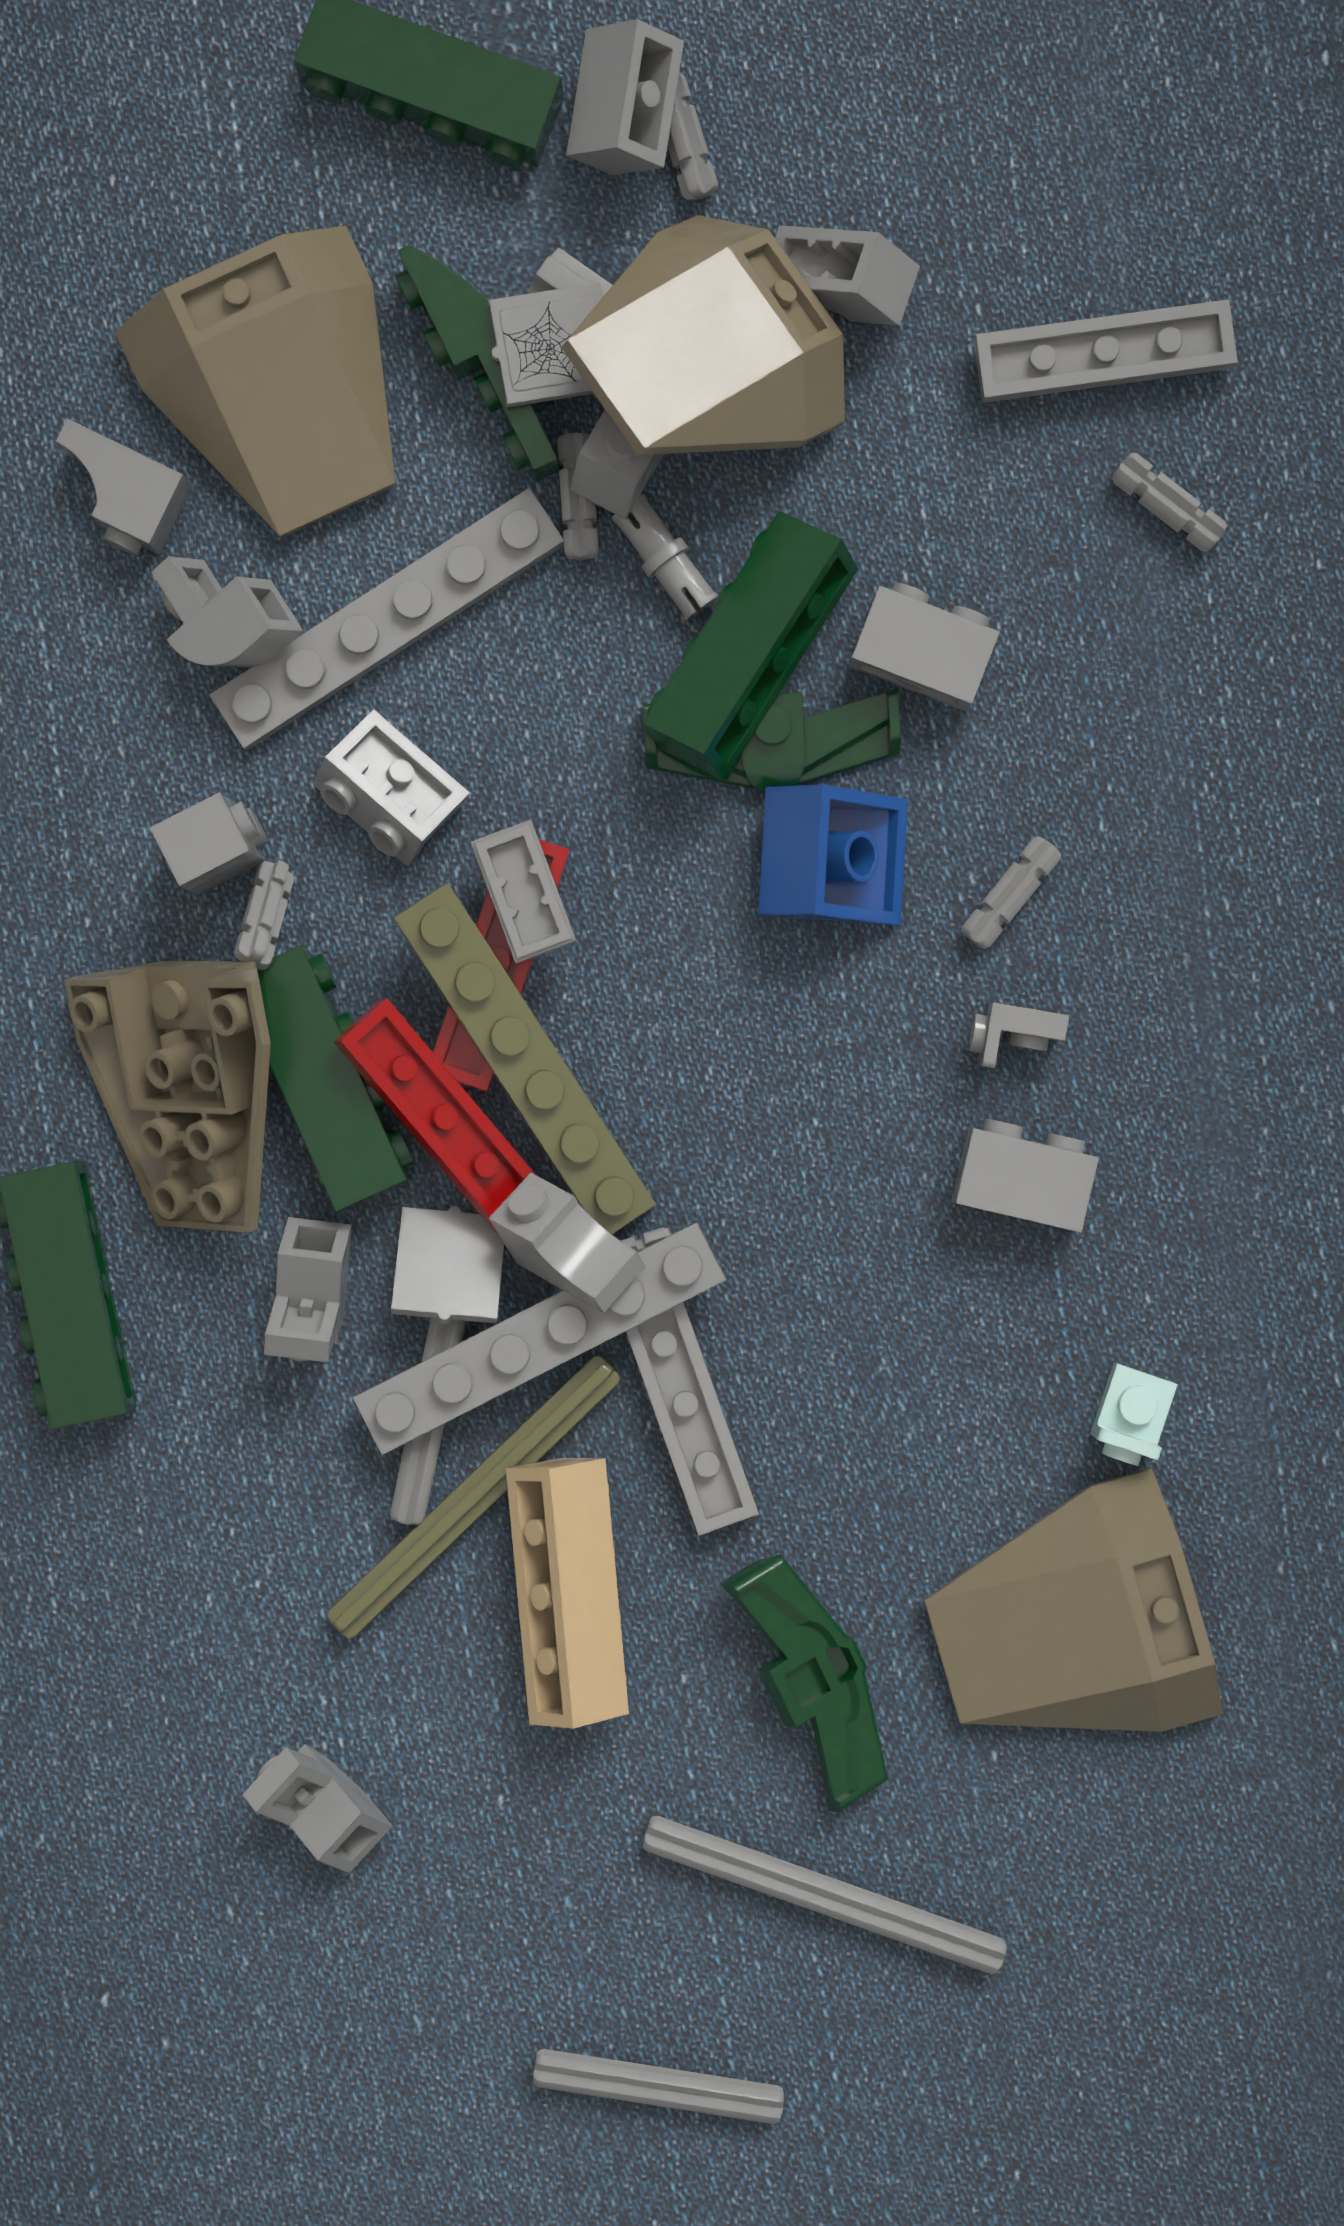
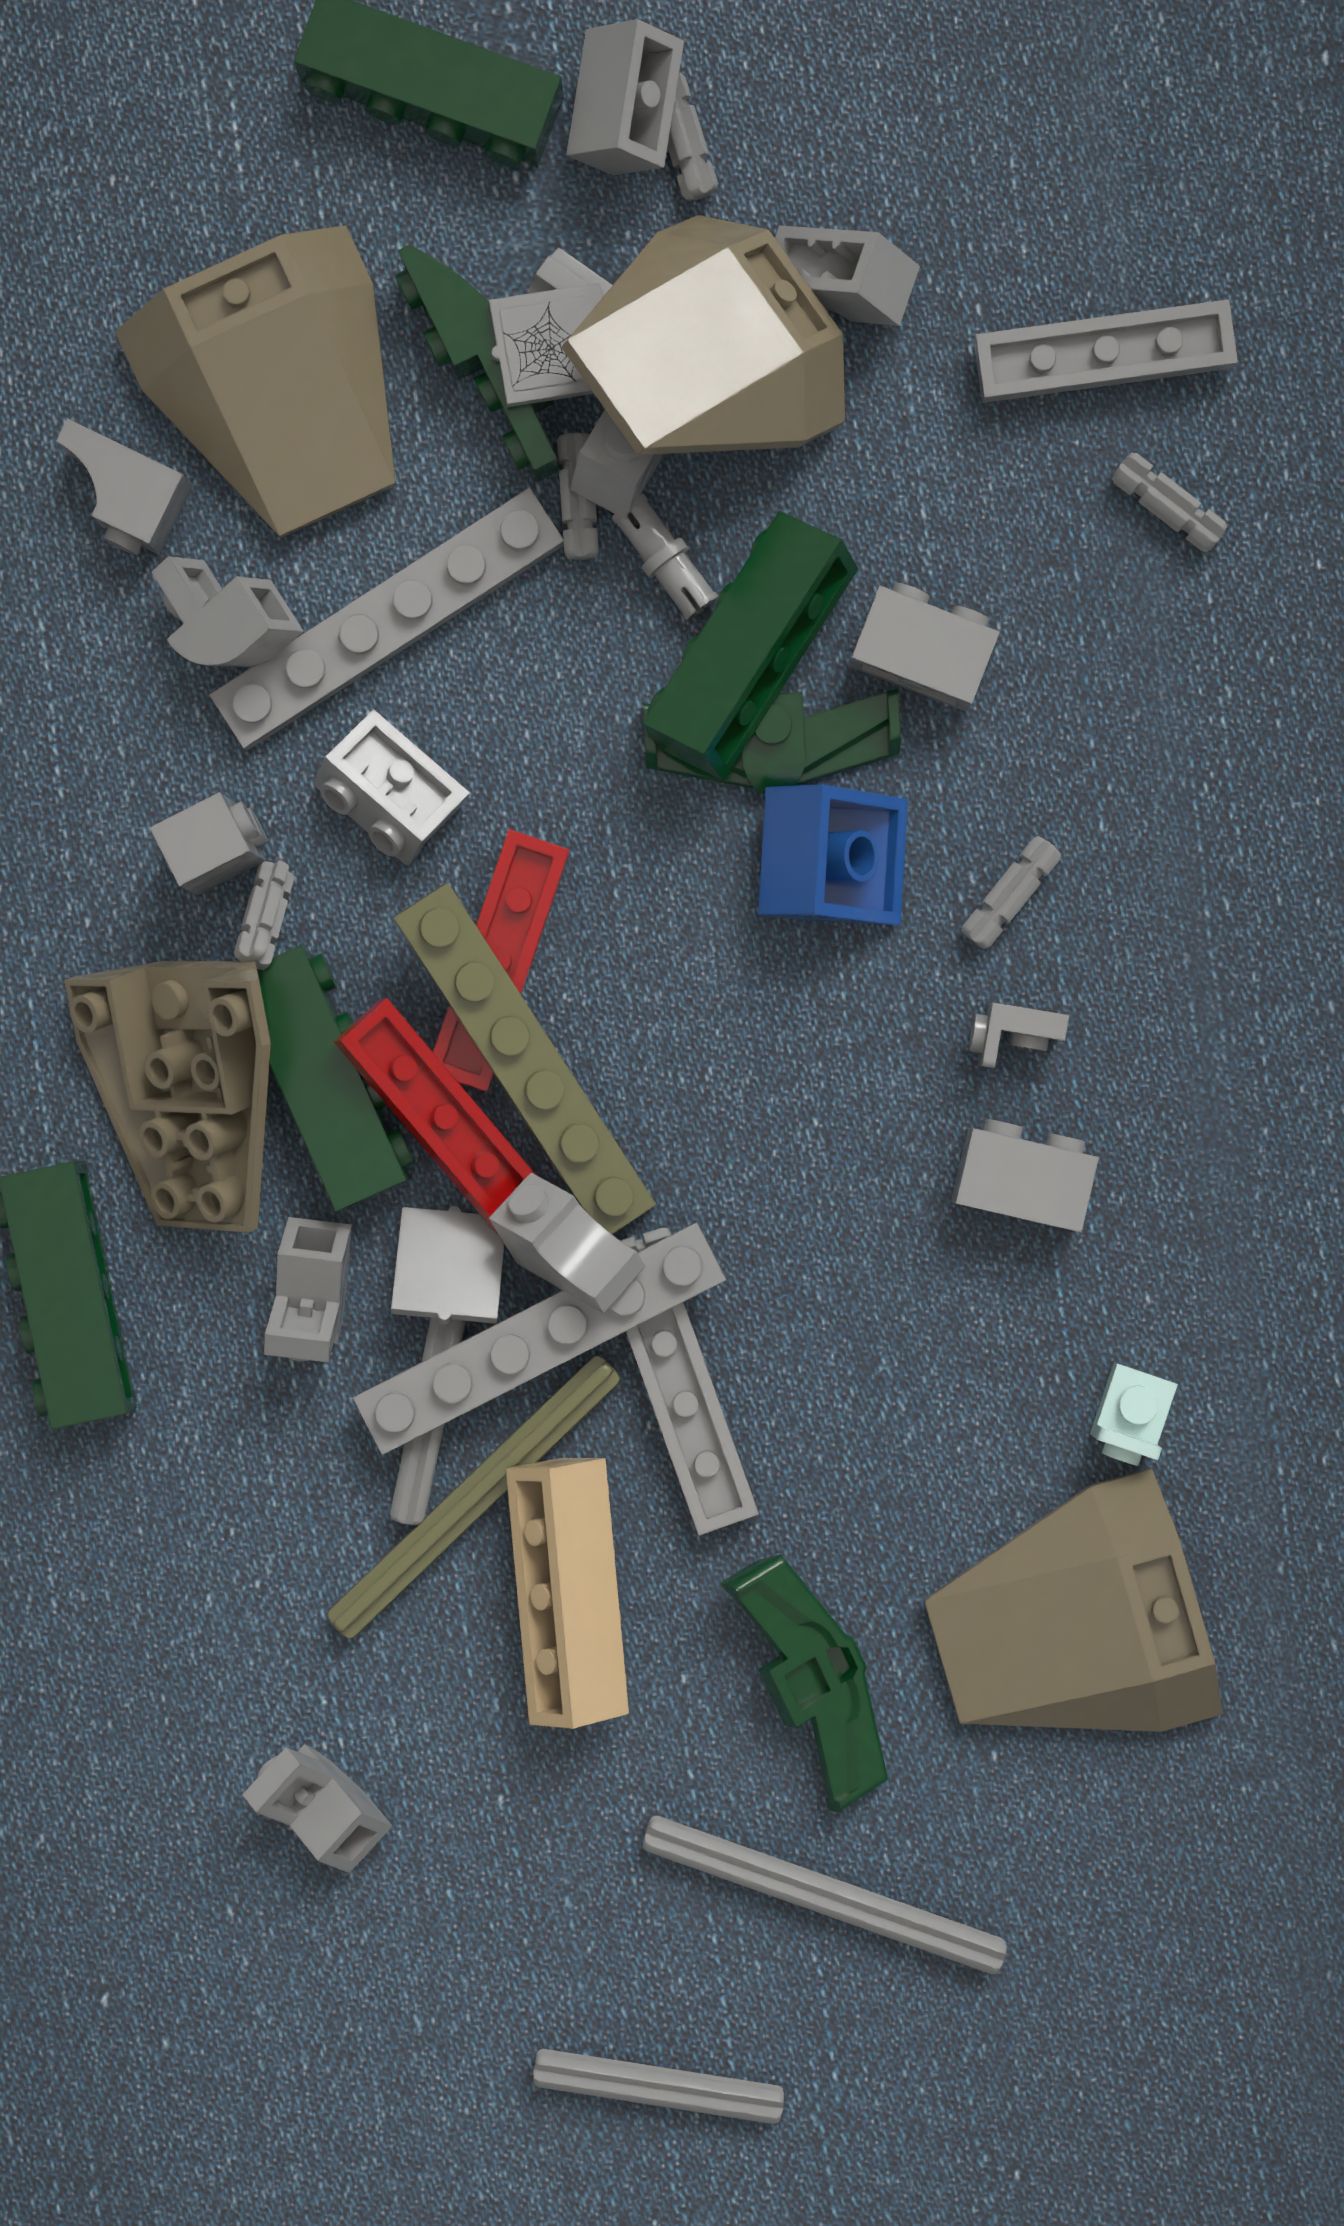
(523, 891): light grey plate -> none

